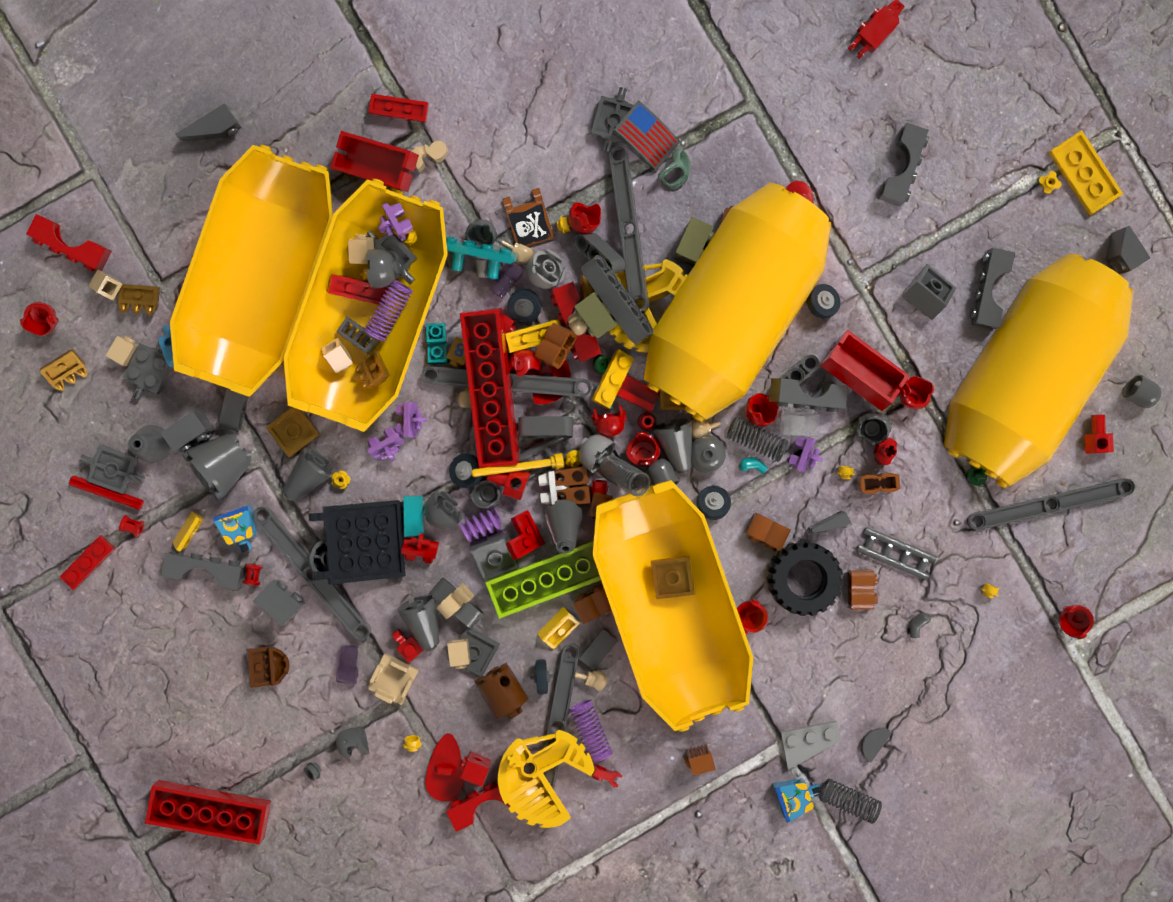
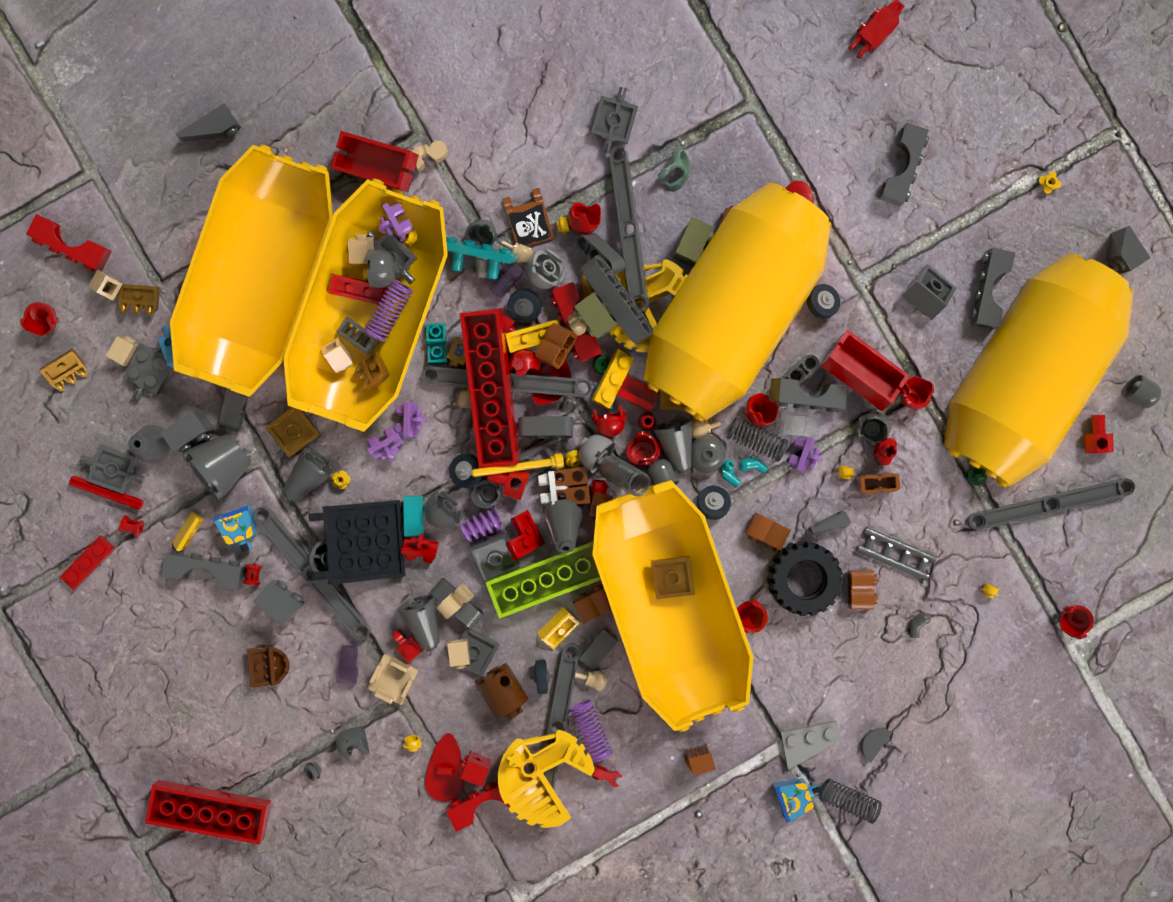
(398, 108): red plate -> none
(646, 135): slope -> none
(727, 473): none -> teal arm
(1085, 173): yellow tile -> none

